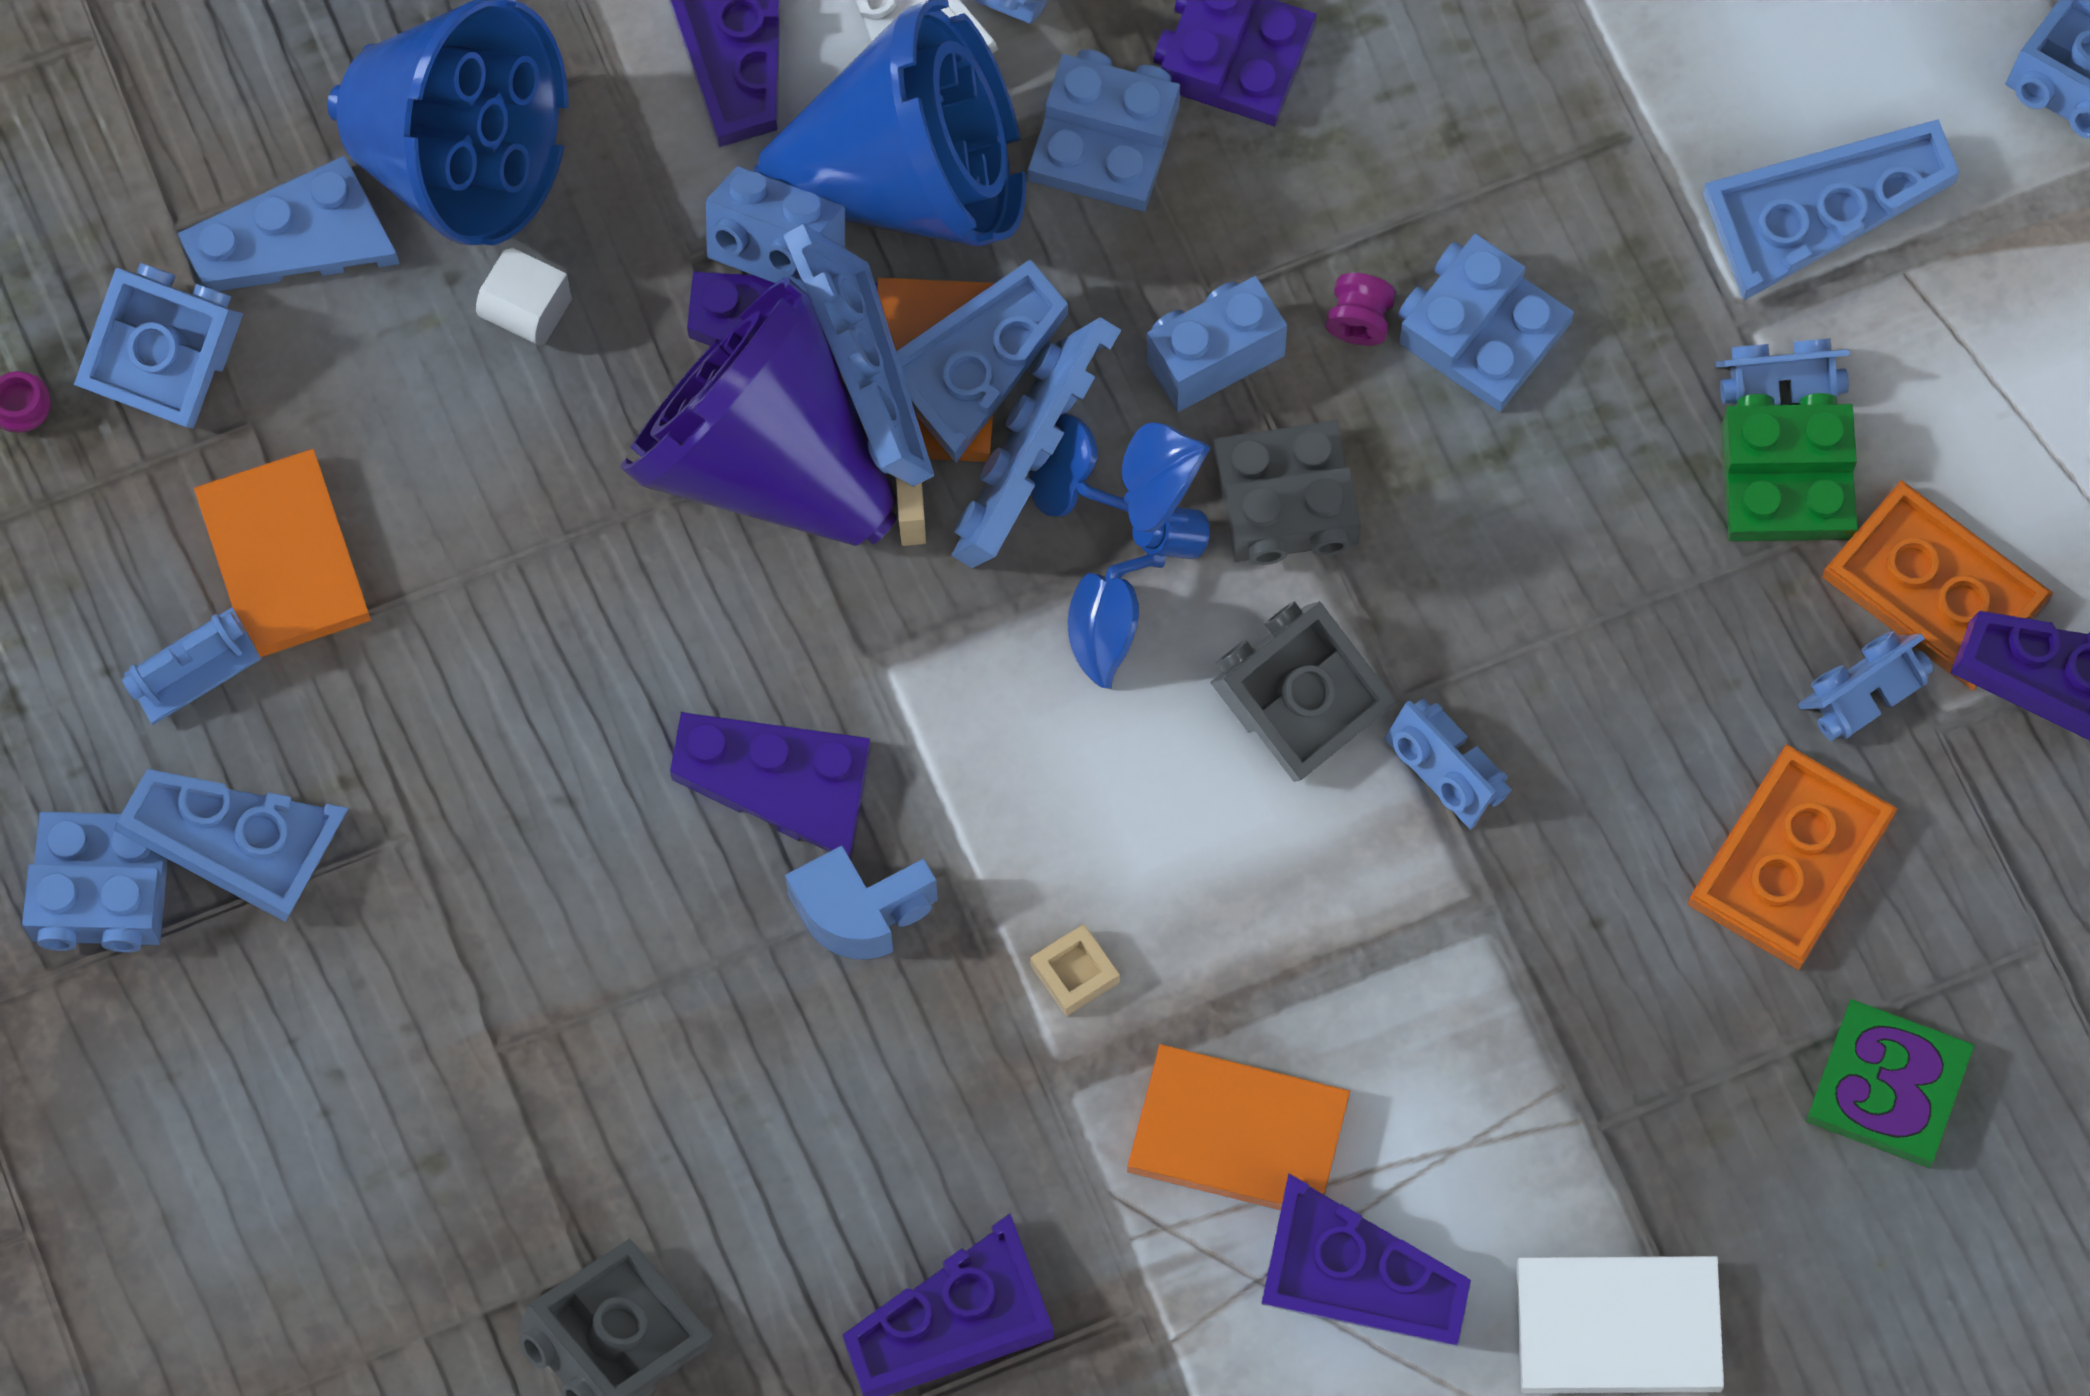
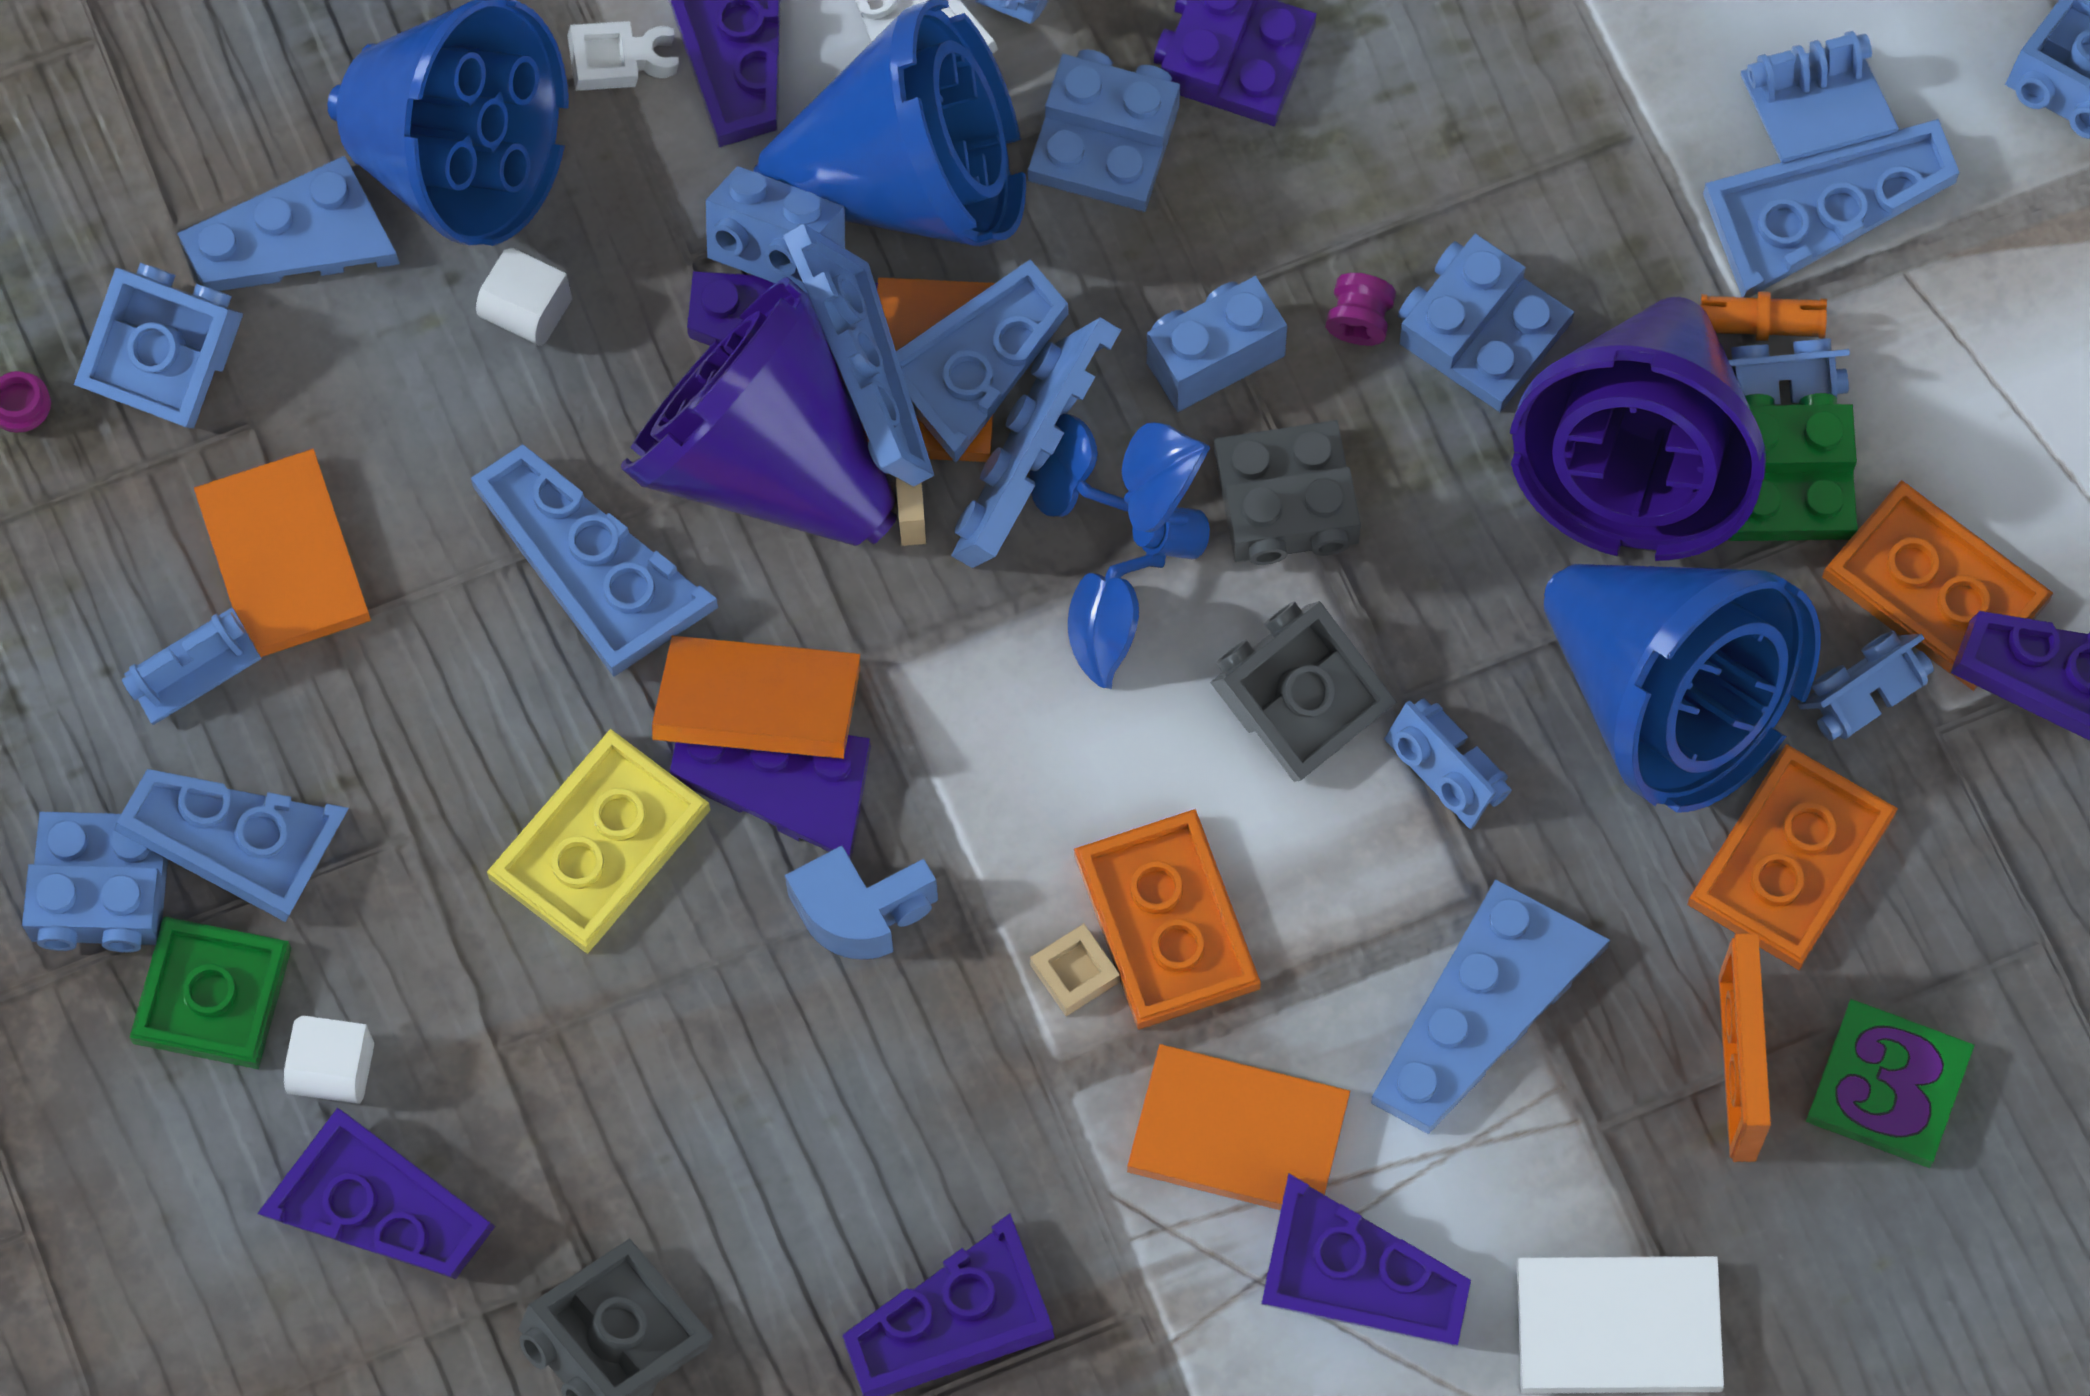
(210, 992): none -> green tile
(328, 1059): none -> white piece
(376, 1200): none -> dark purple wing
(597, 571): none -> medium blue wing
(598, 841): none -> light yellow tile
(610, 56): none -> white plate
(756, 697): none -> orange tile
(1167, 919): none -> orange tile
(1492, 990): none -> medium blue wing
(1642, 438): none -> dark purple cone
(1685, 670): none -> blue cone
(1744, 1048): none -> orange tile
(1766, 316): none -> orange pin
(1819, 97): none -> medium blue hinge

